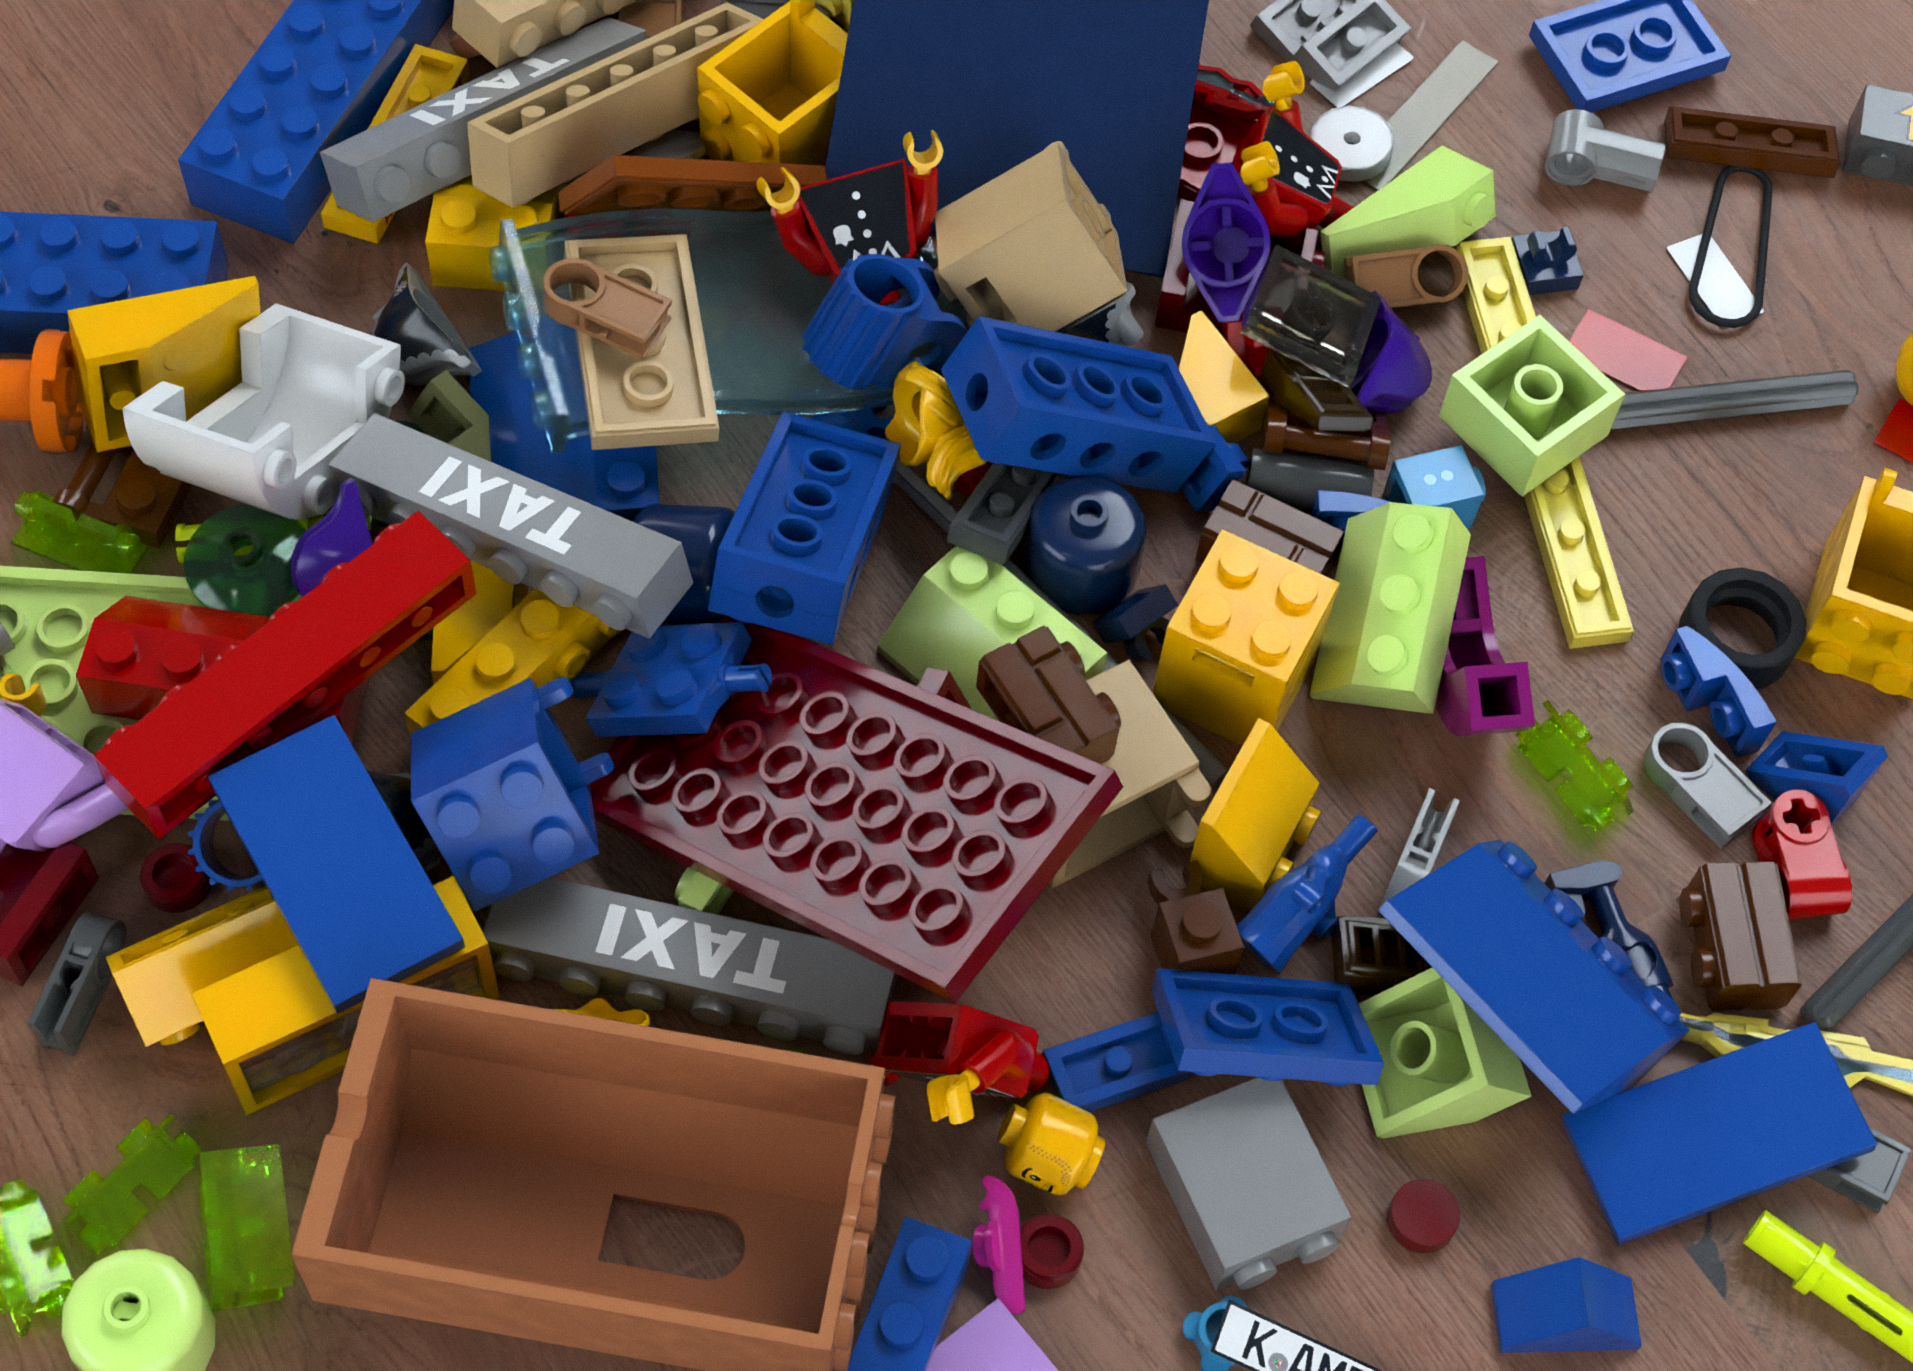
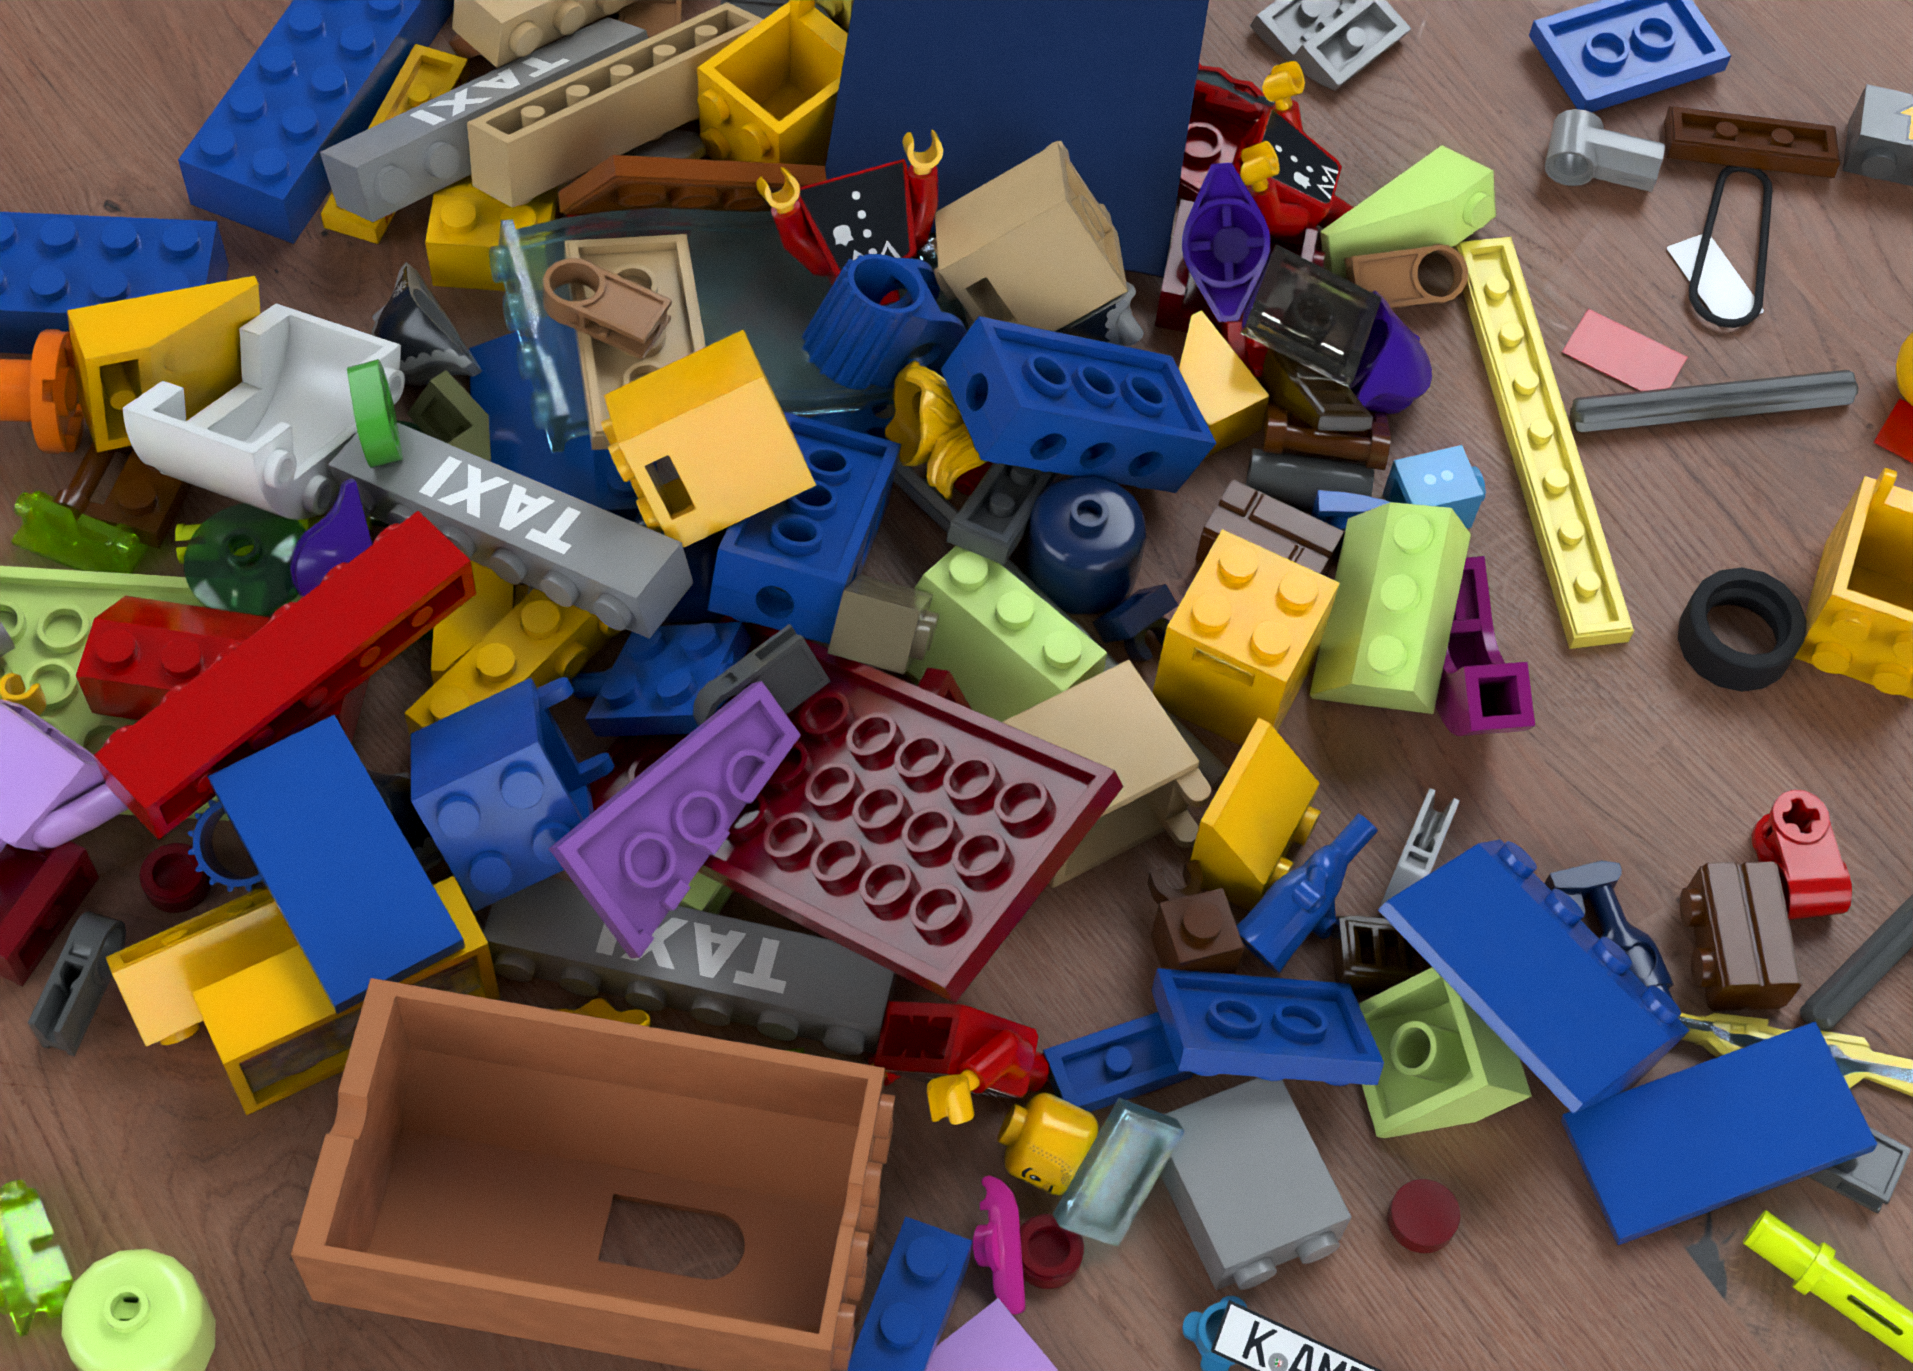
(107, 1202): clear neon green hinge -> none
(244, 1226): clear neon green hinge -> none
(374, 413): none -> bright green beam
(661, 827): none -> medium lavender wing
(721, 434): none -> yellow container
(783, 666): none -> dark grey piece
(883, 624): none -> dark tan brick
(1043, 692): reddish brown brick -> none
(1118, 1172): none -> clear light blue tile
(1215, 473): blue tile -> none
(1364, 128): white piece -> none
(1376, 71): white sticker -> none
(1433, 105): sticker -> none
(1531, 405): yellowish green brick -> none
(1548, 261): dark blue tile -> none
(1566, 1309): blue slope -> none
(1593, 785): clear neon green hinge -> none
(1708, 677): blue slope -> none
(1715, 795): light grey piece -> none
(1821, 765): blue slope -> none

